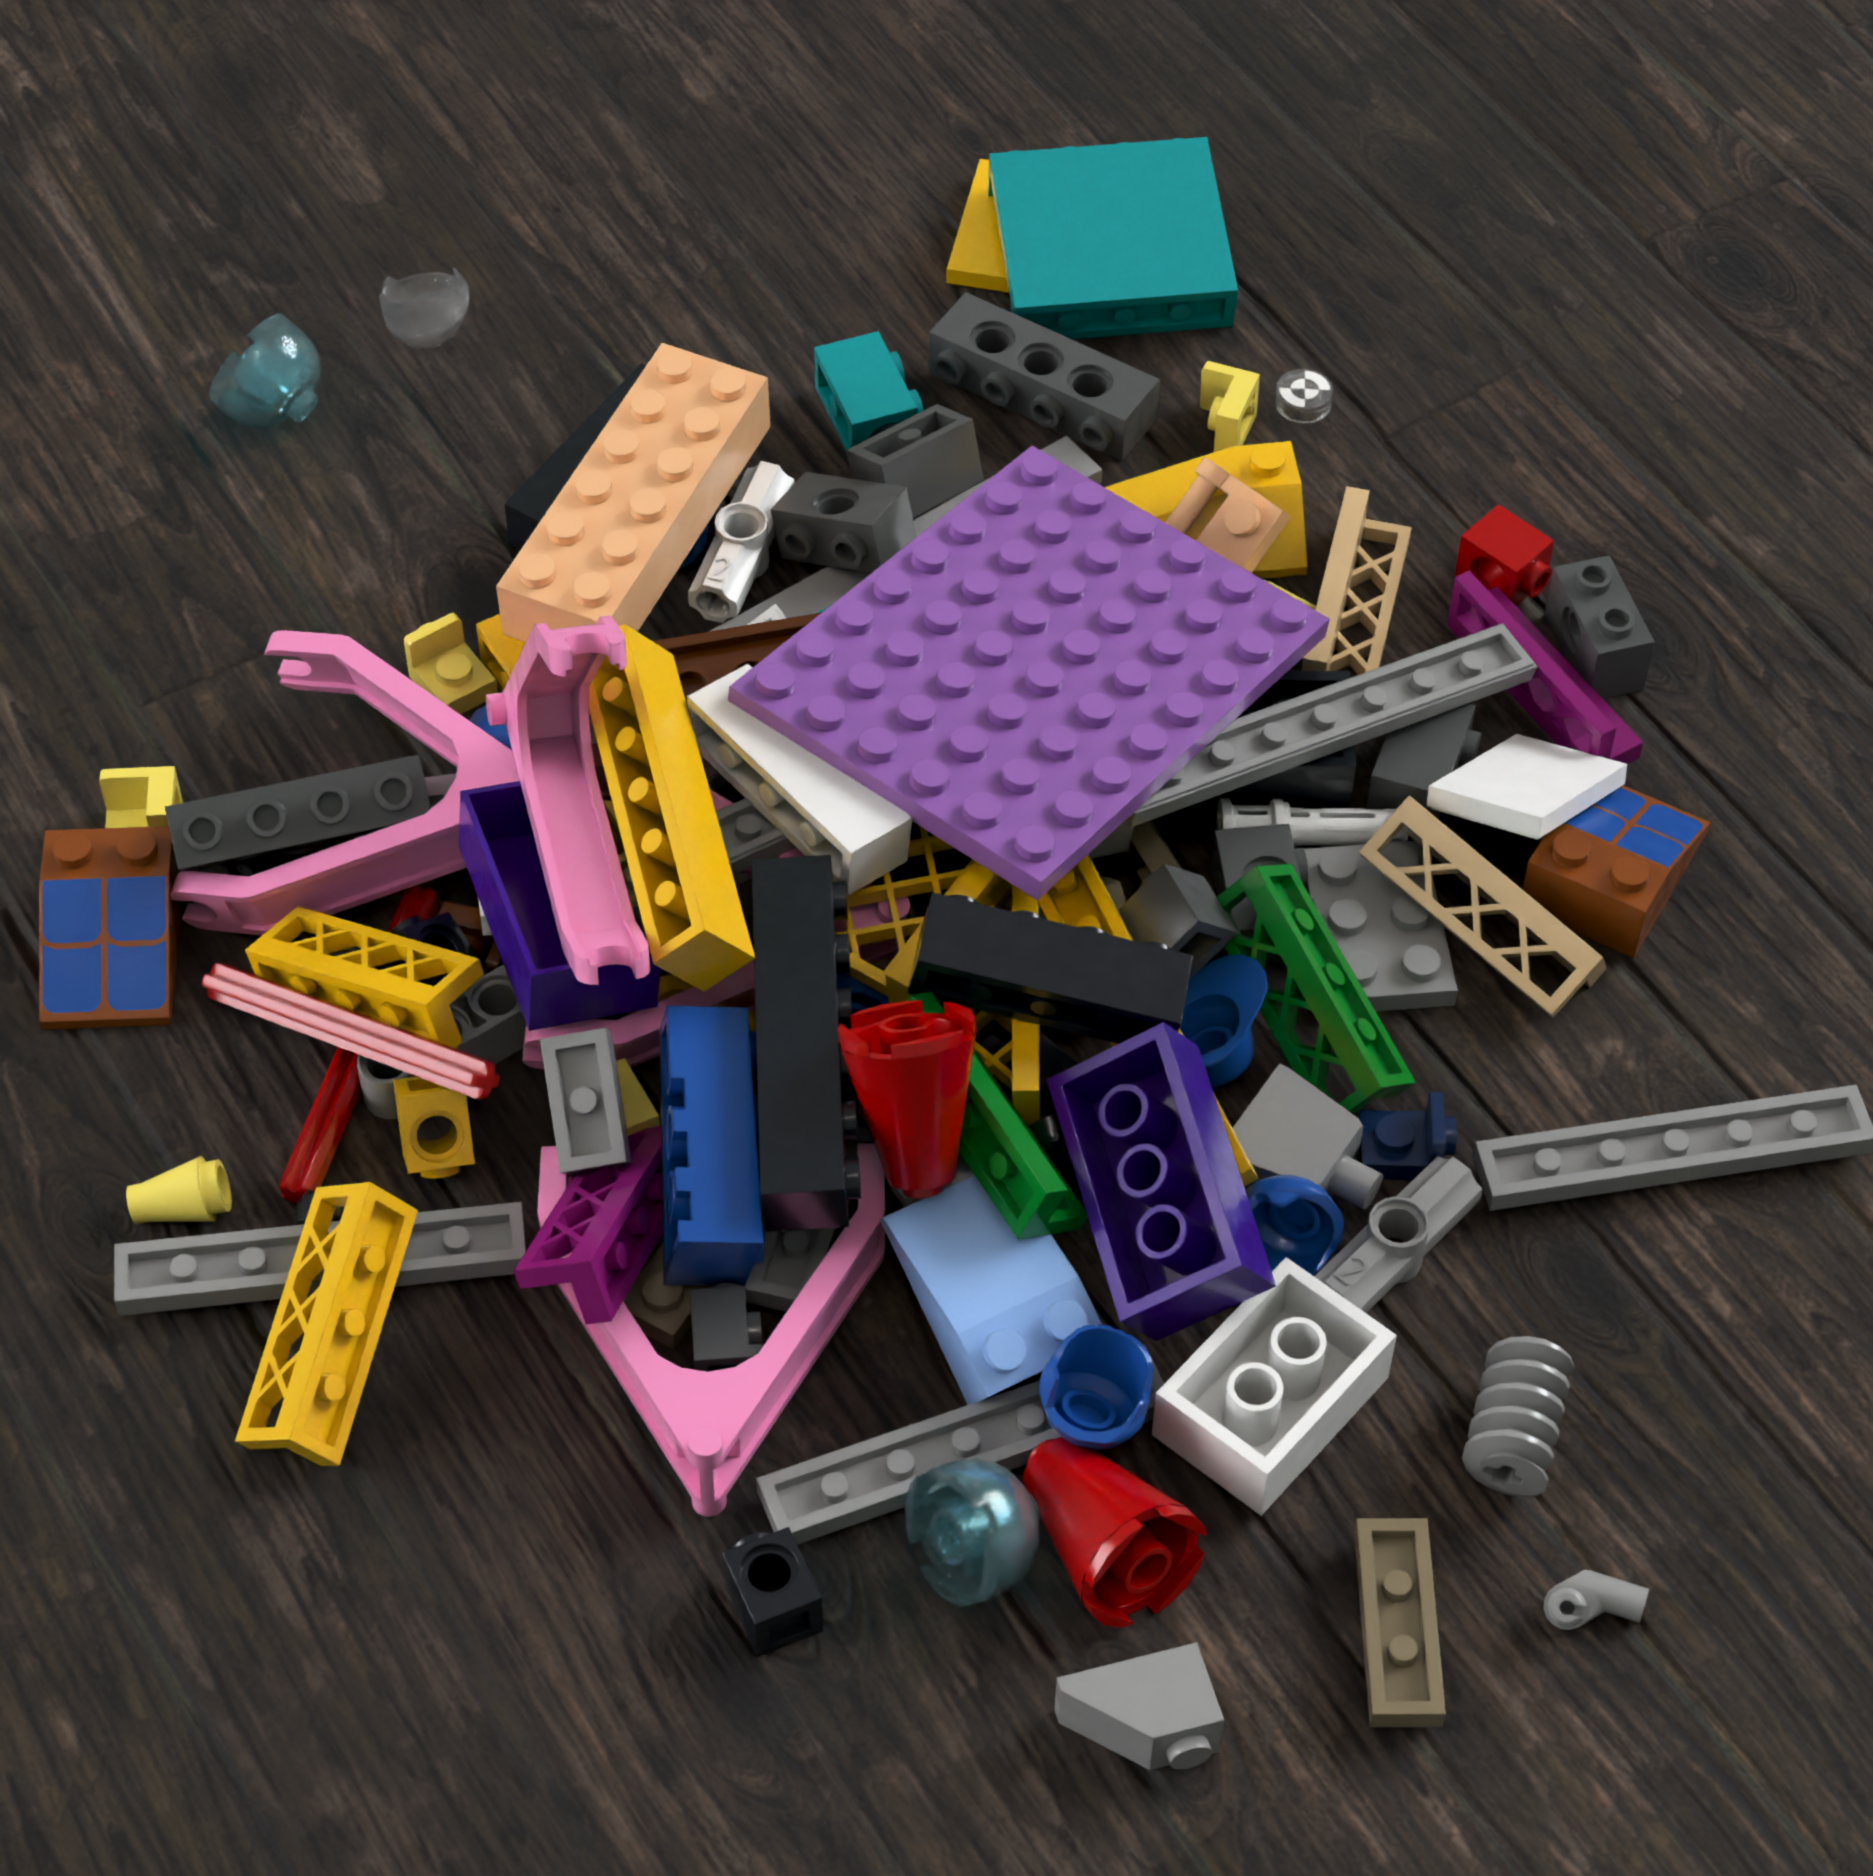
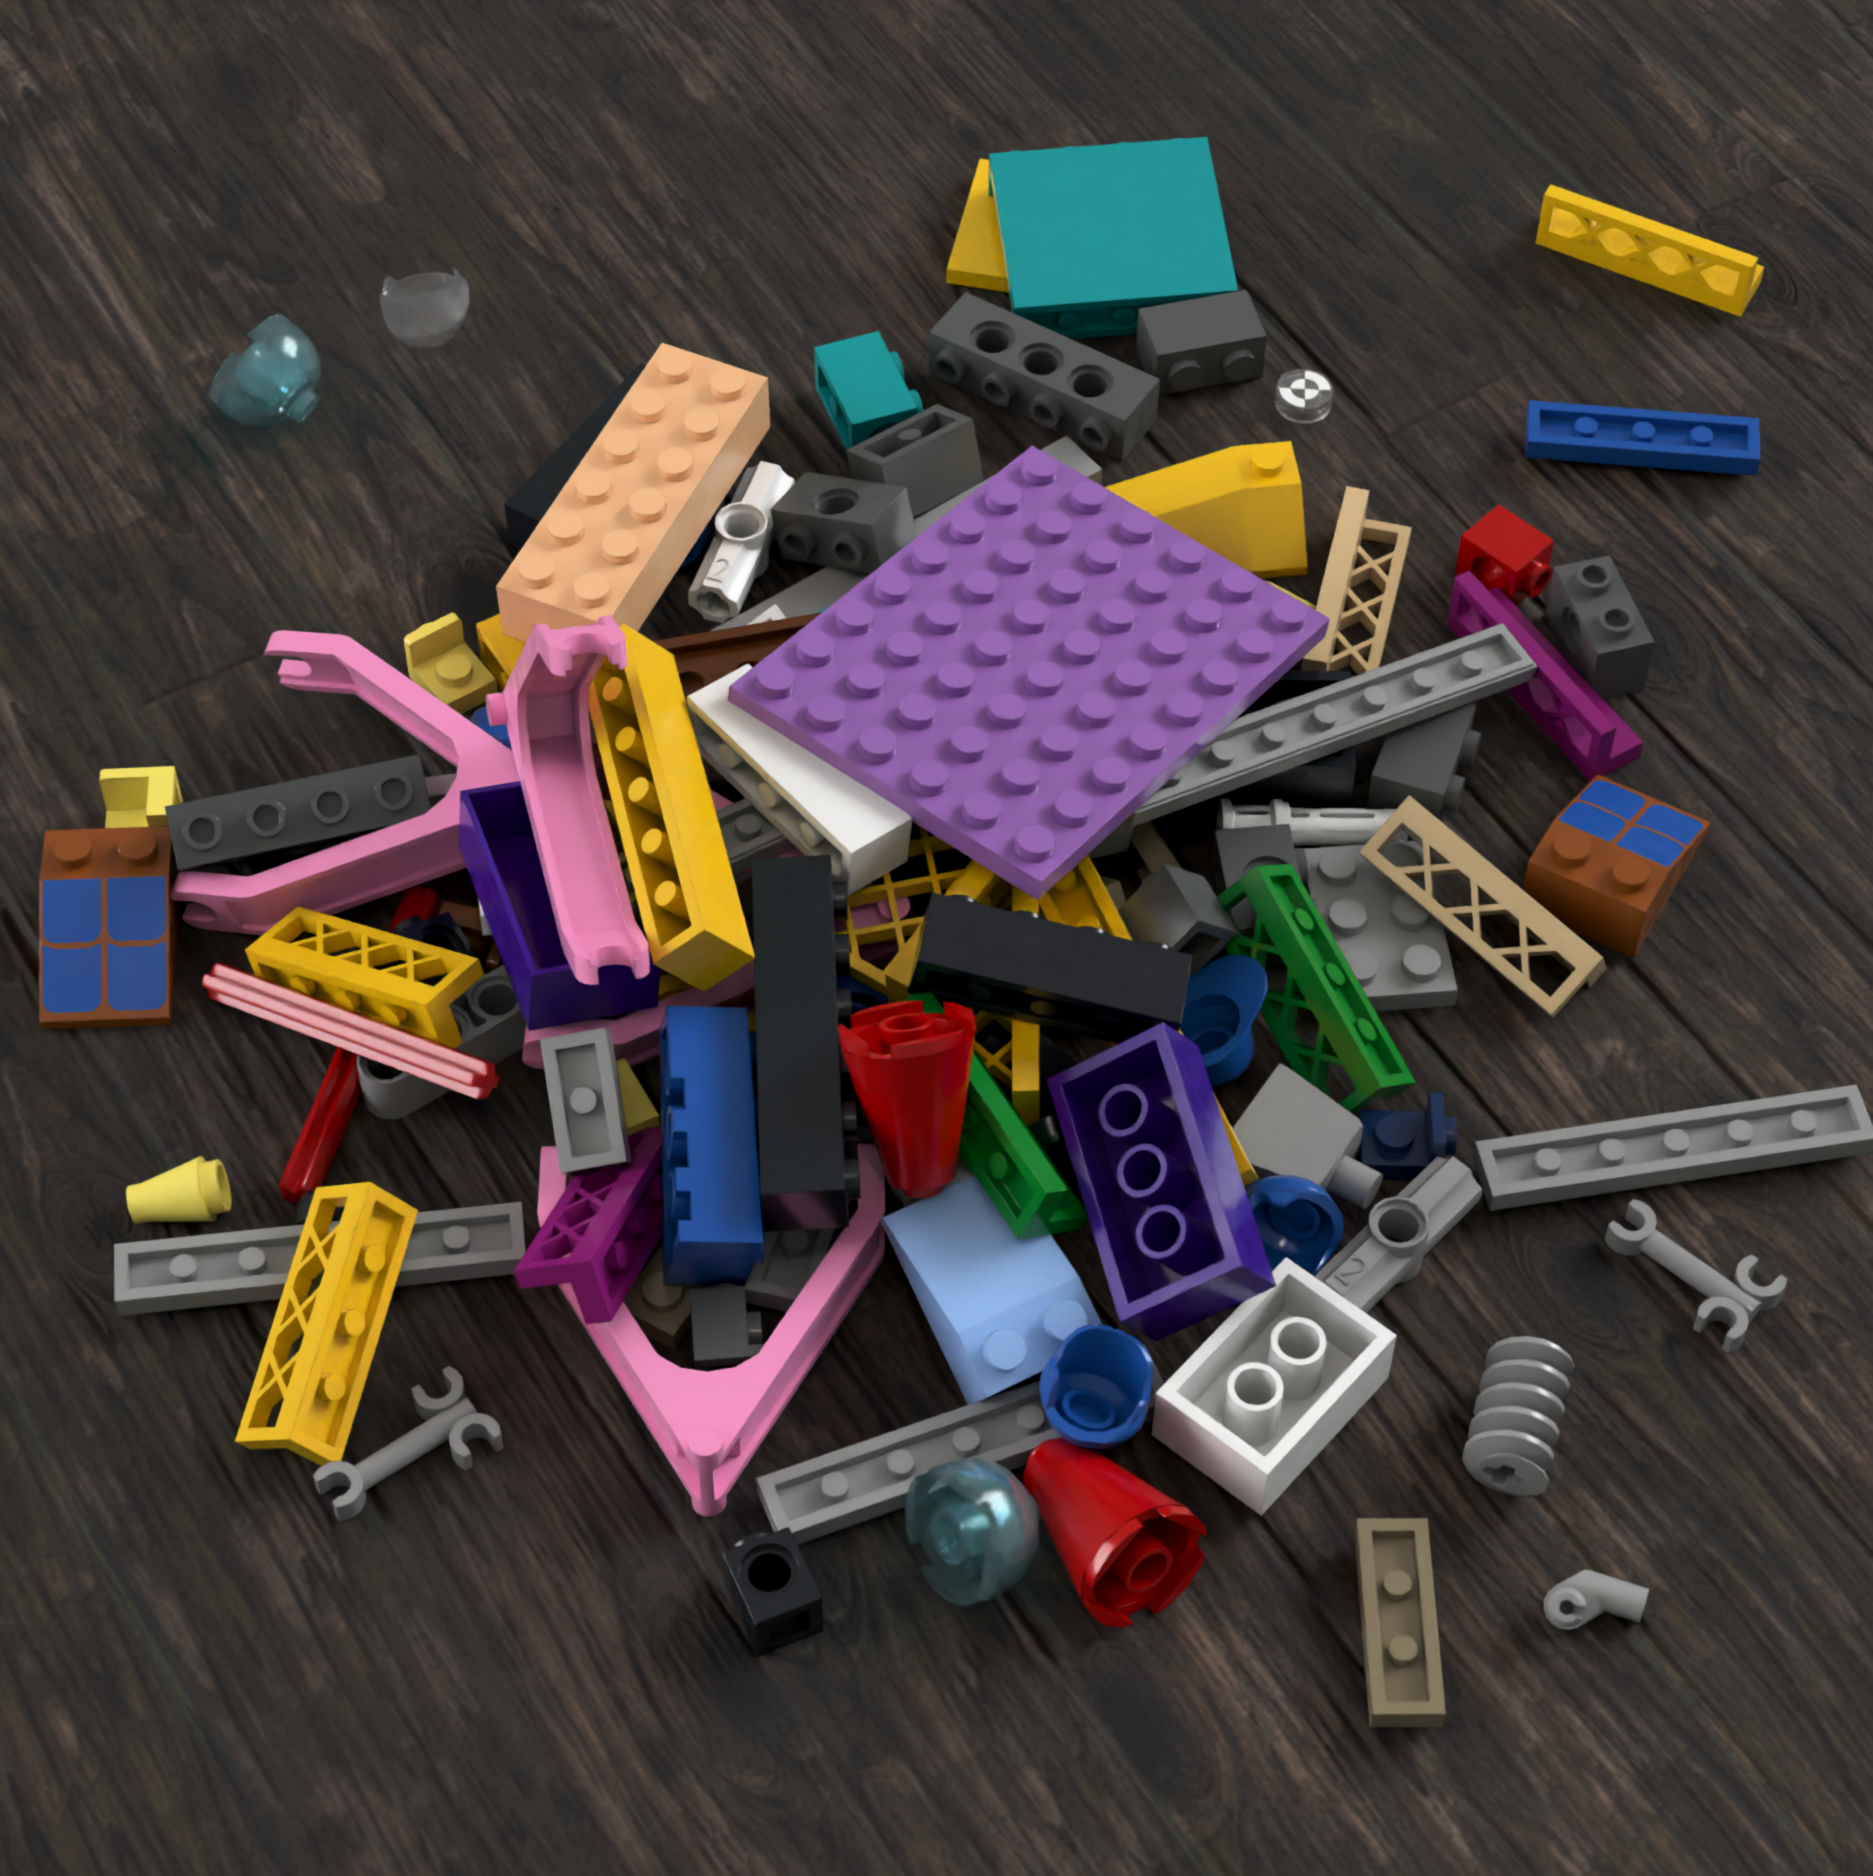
(422, 1099): yellow brick -> none
(446, 1419): none -> light grey bar
(1146, 1708): light grey slope -> none
(1201, 342): none -> dark grey brick
(1232, 402): light yellow bracket -> none
(1241, 526): light nougat plate -> none
(1526, 786): white tile -> none
(1642, 437): none -> blue plate
(1648, 251): none -> yellow fence
(1728, 1301): none -> light grey bar

